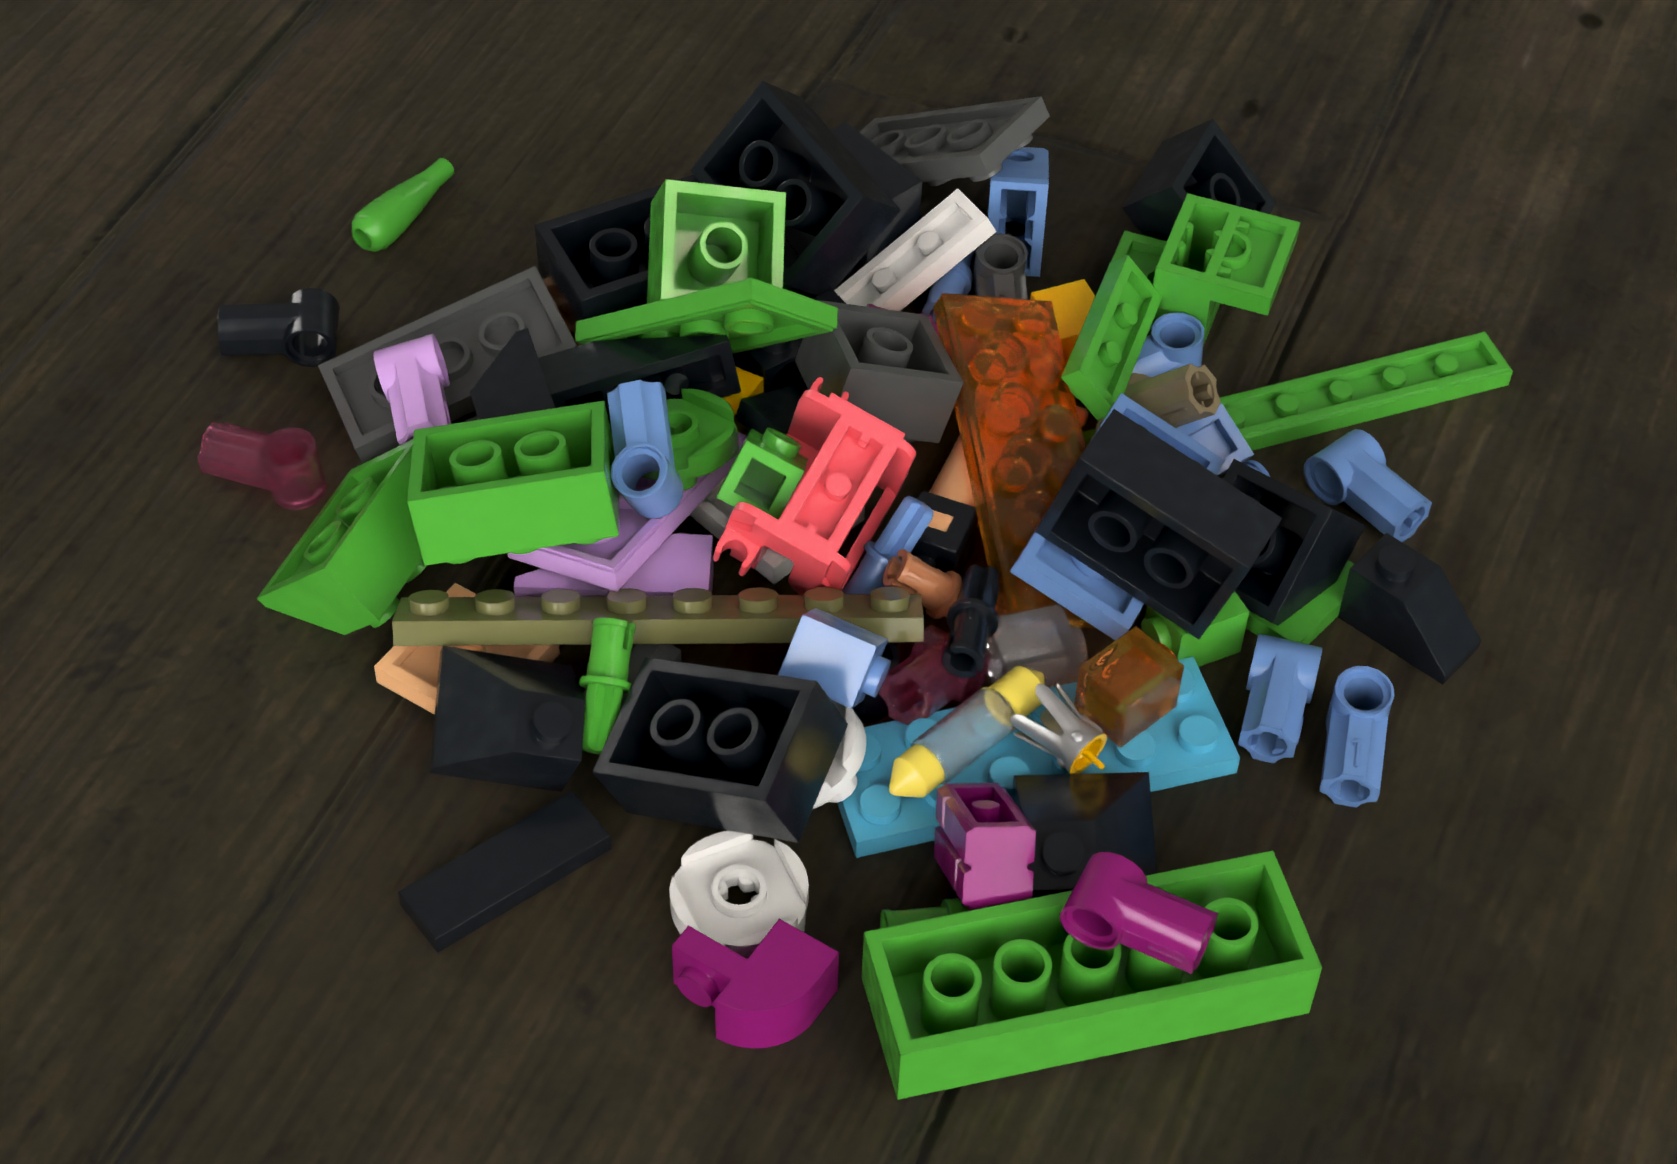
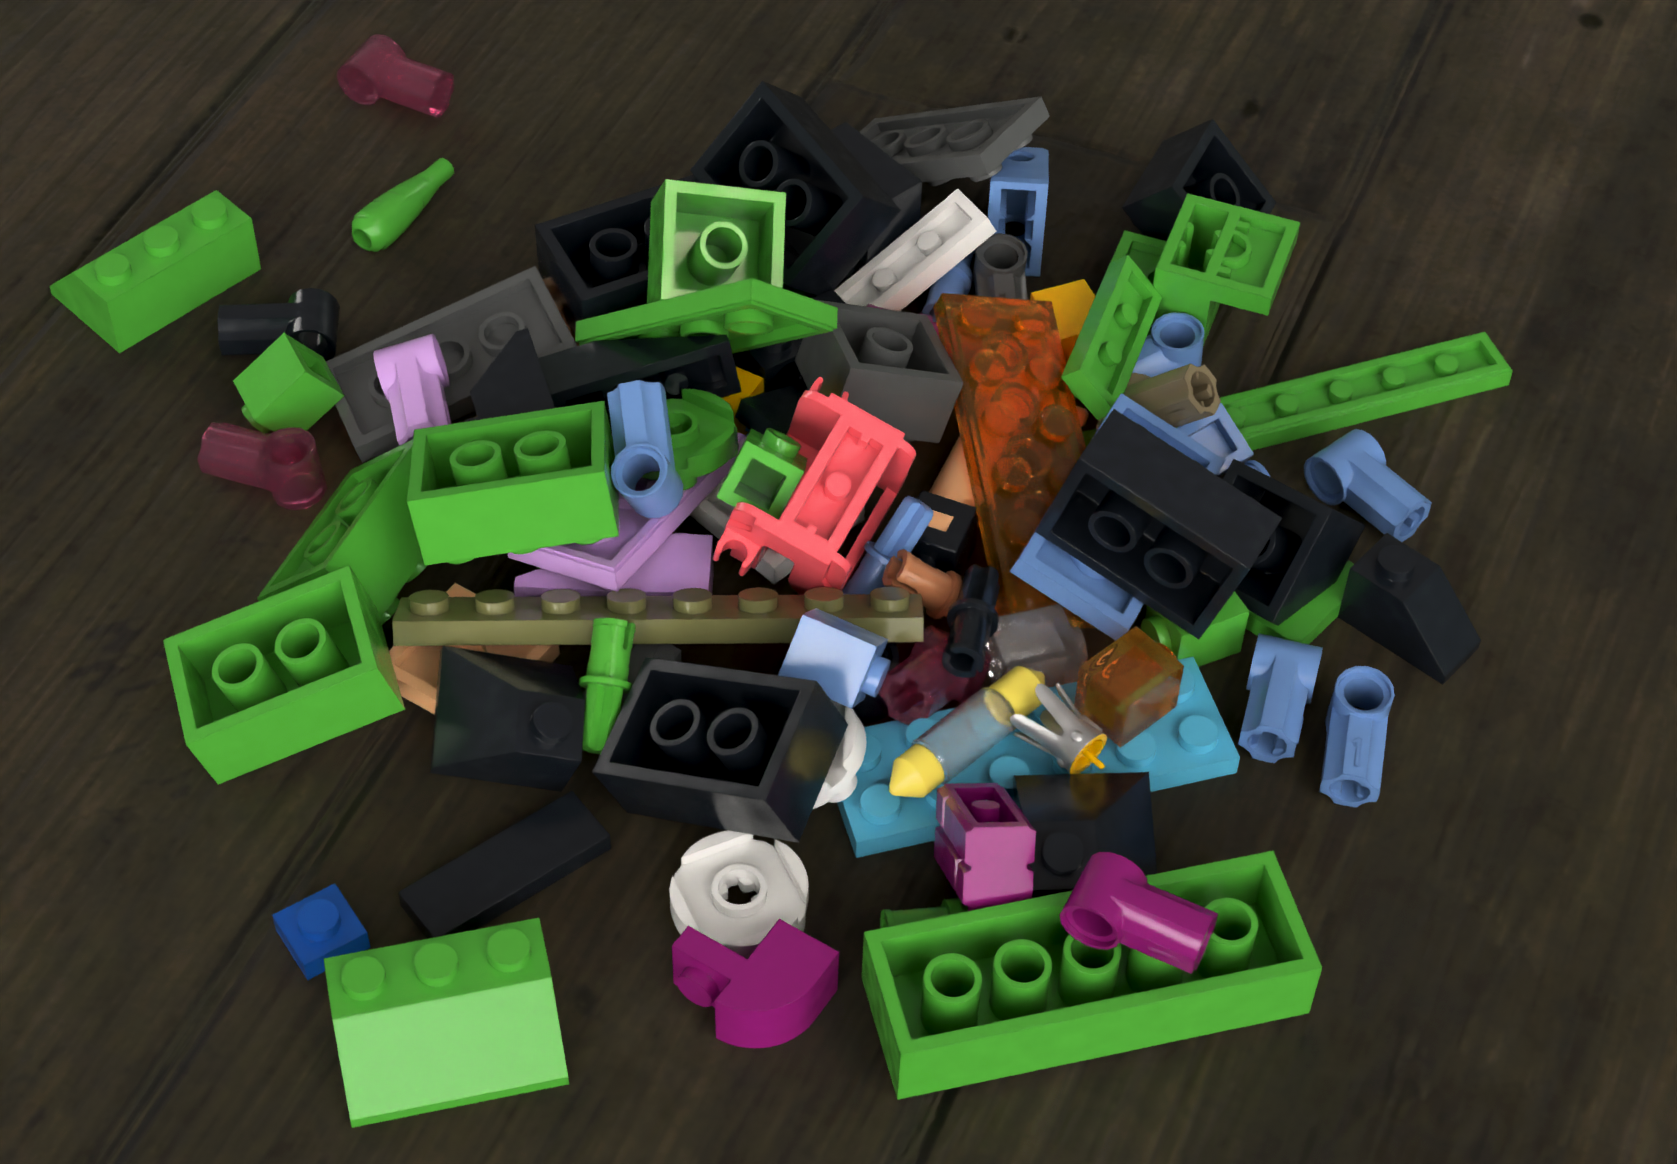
(162, 272): none -> bright green slope
(282, 675): none -> bright green brick
(287, 387): none -> bright green brick
(320, 929): none -> blue plate
(384, 71): none -> clear pink piece
(445, 1022): none -> slope

